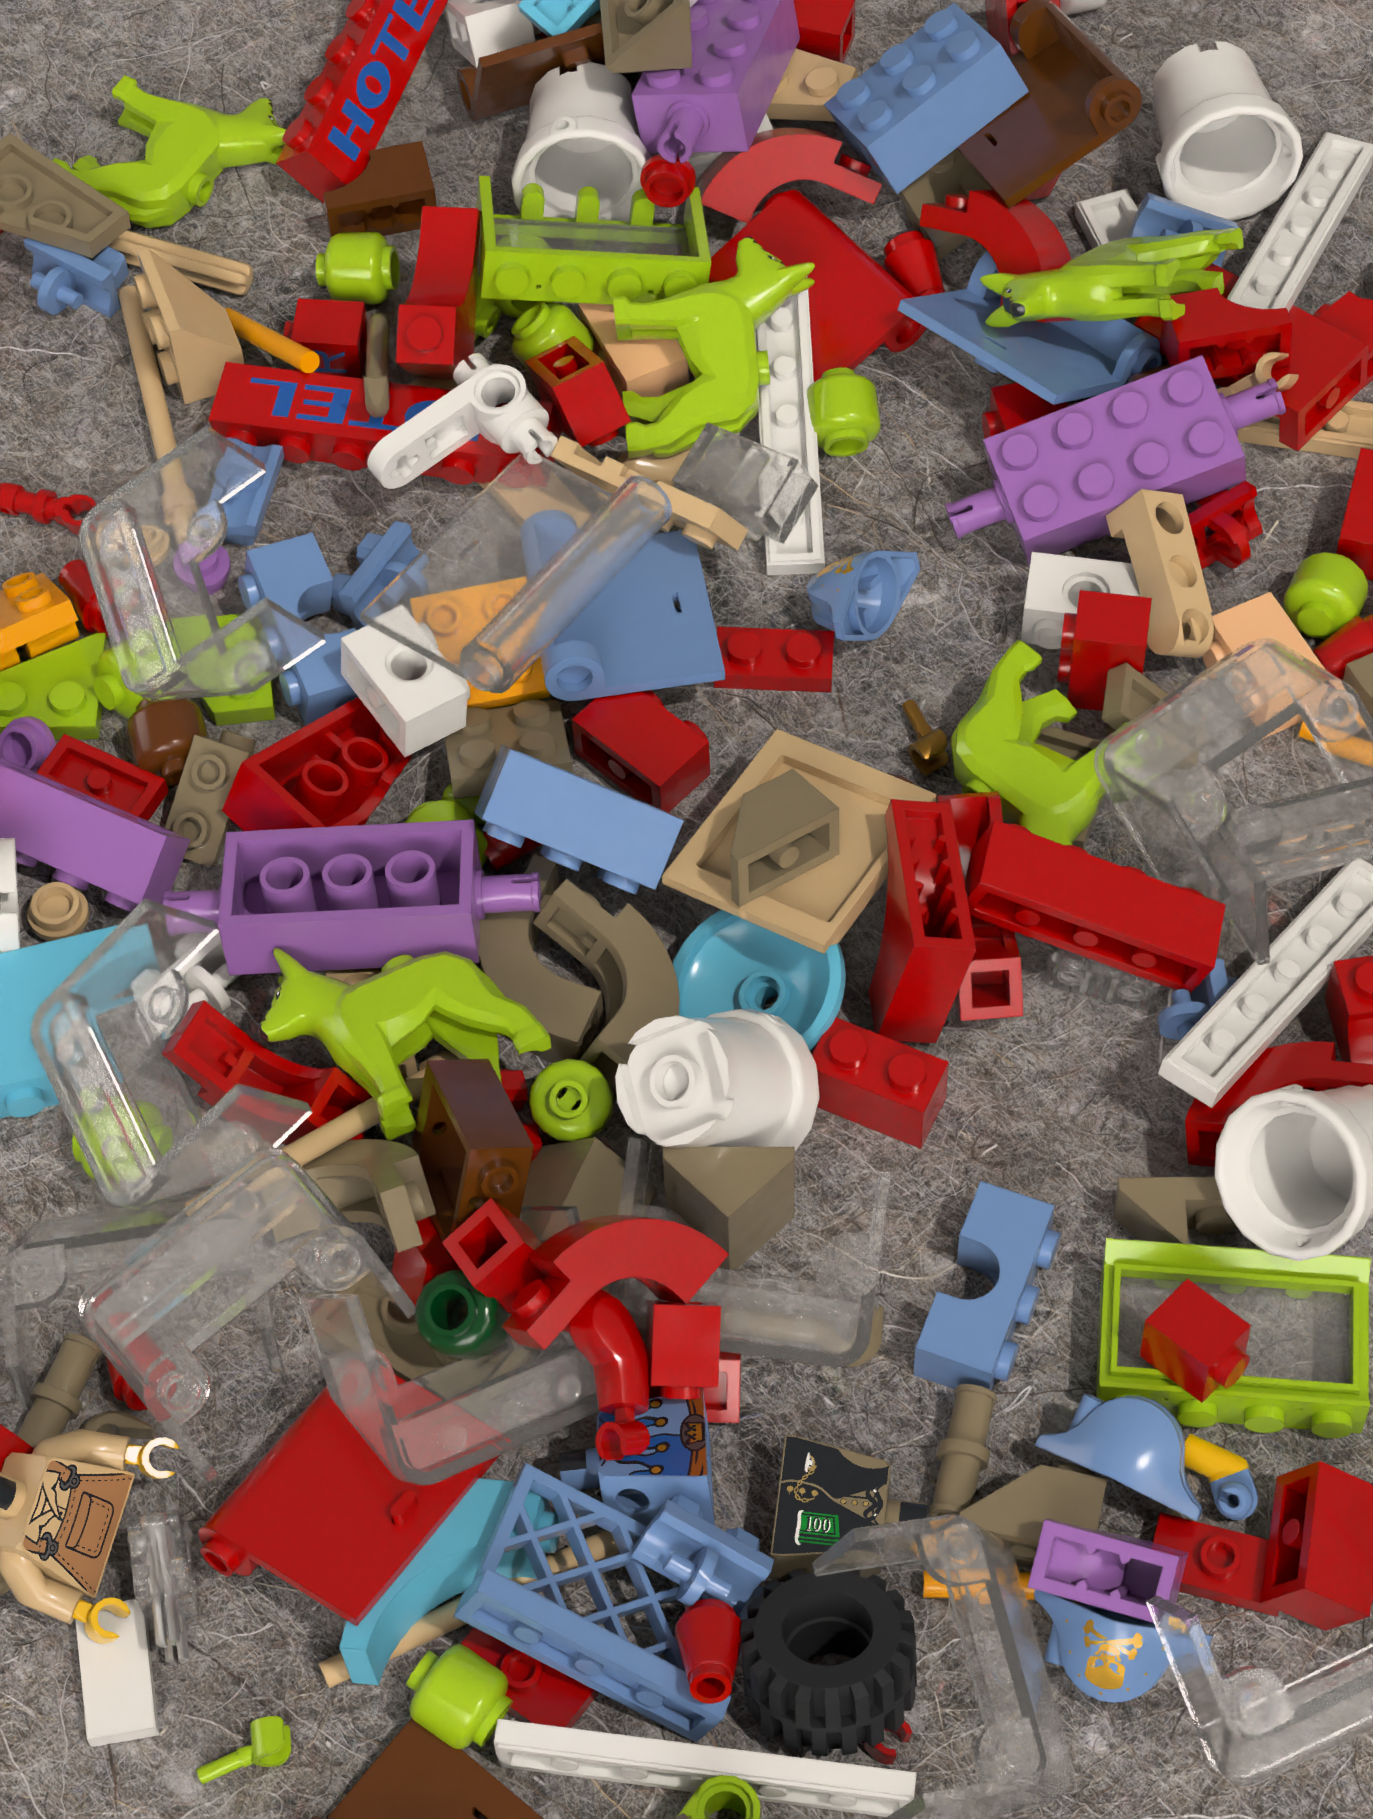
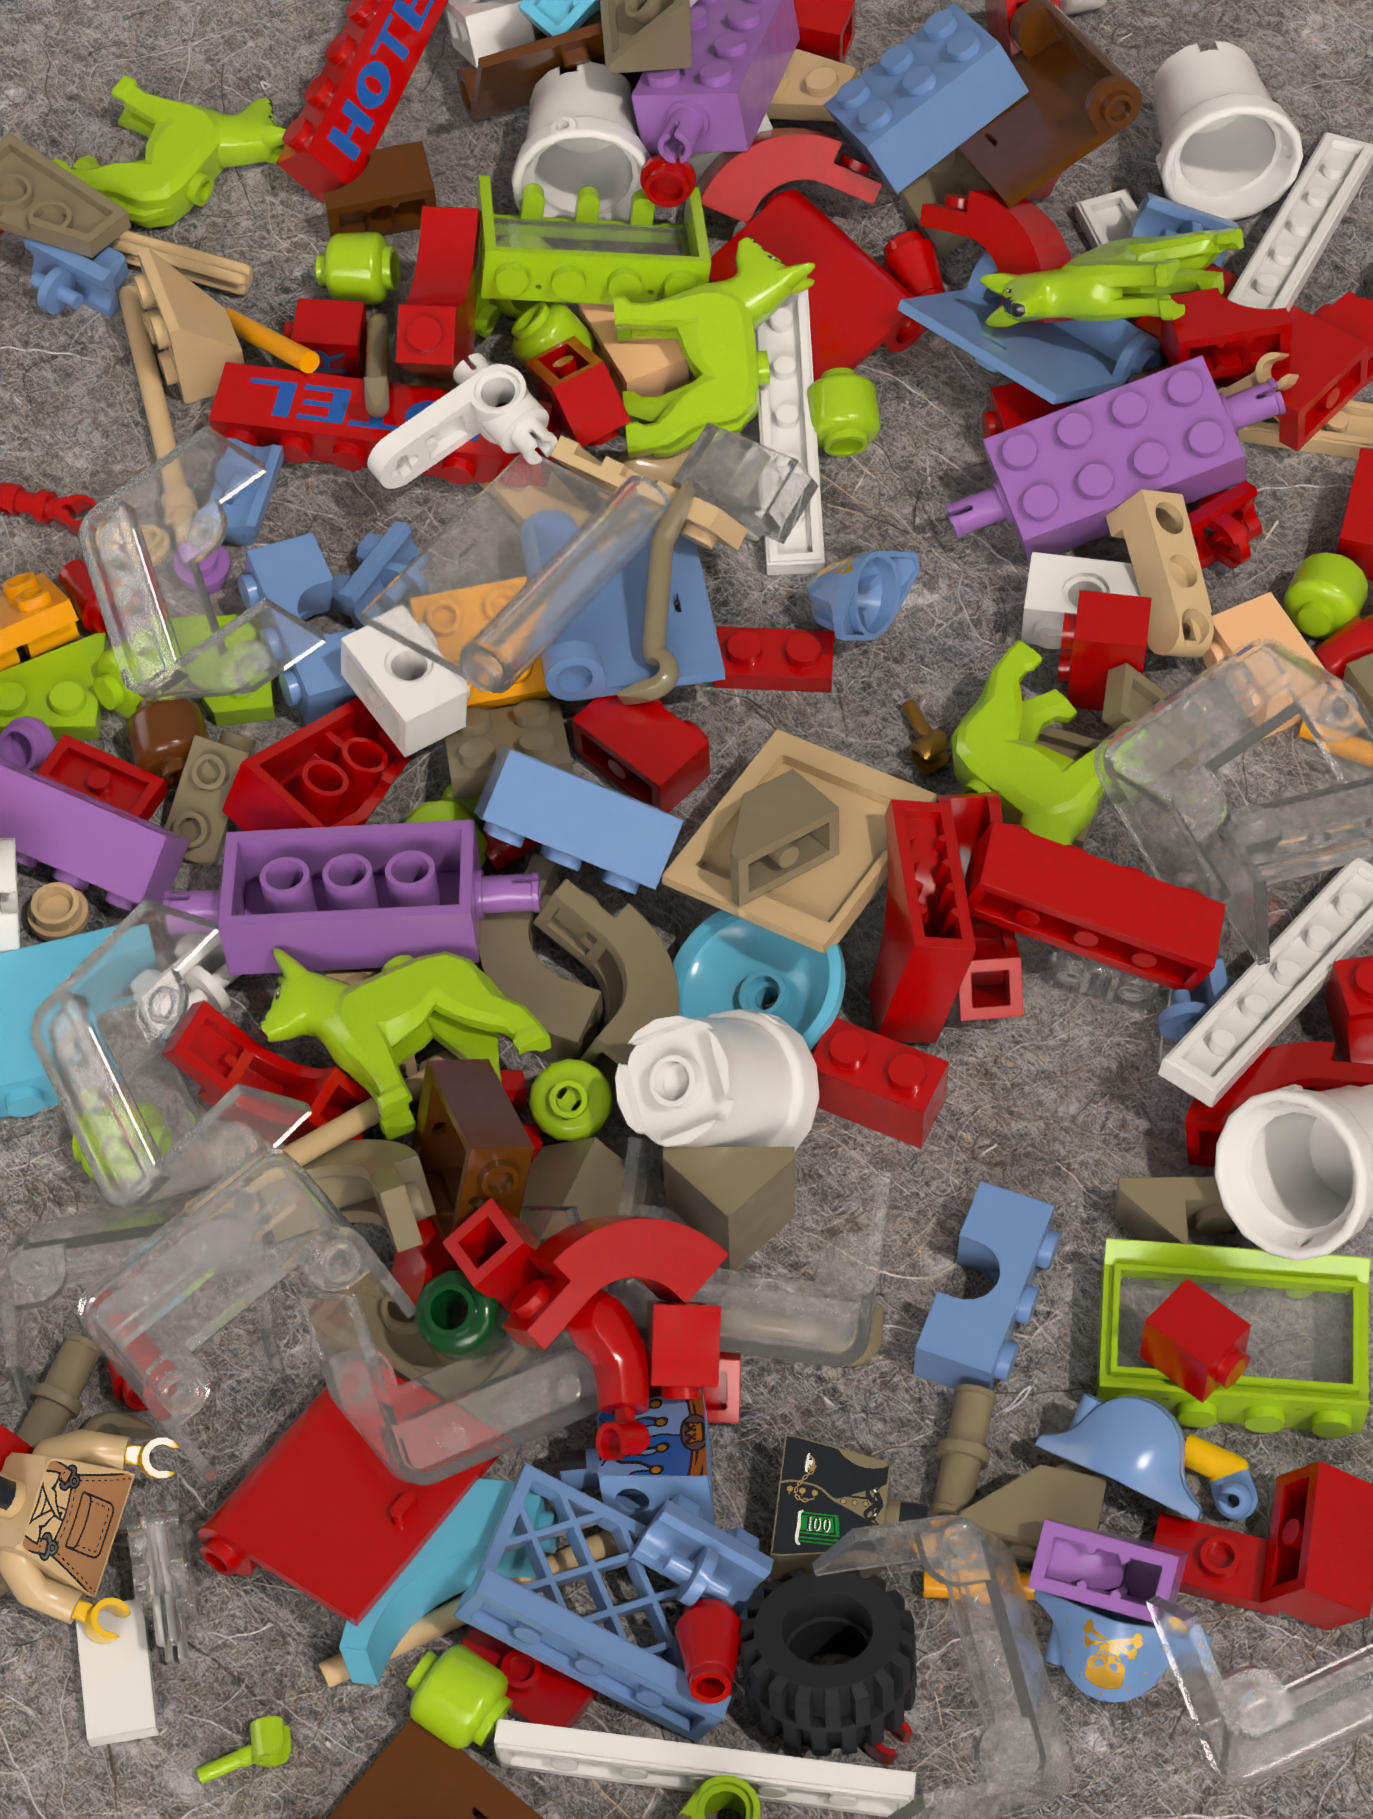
(658, 603): none -> dark tan piece

